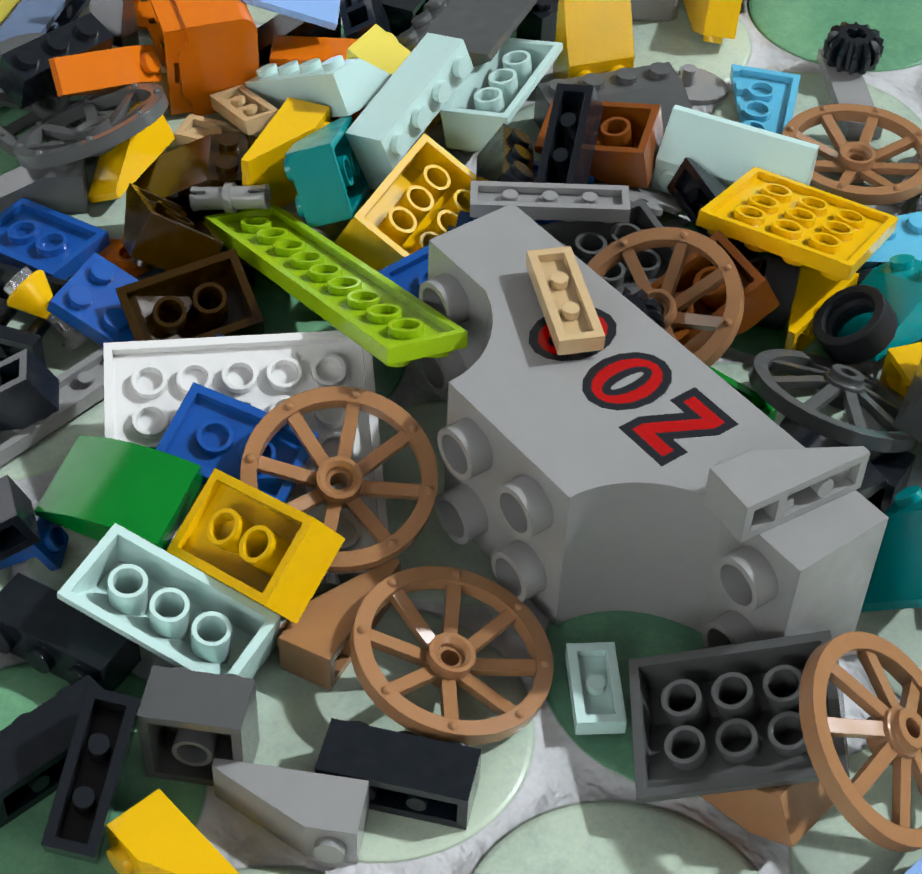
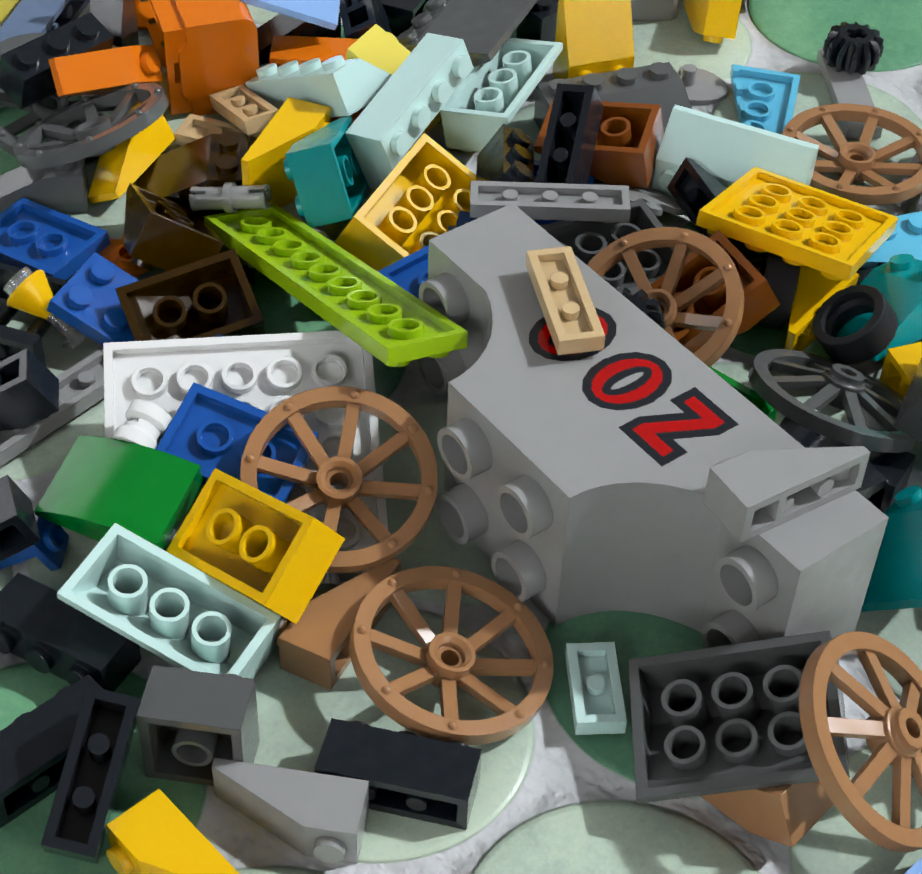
(144, 424): none -> white wheel

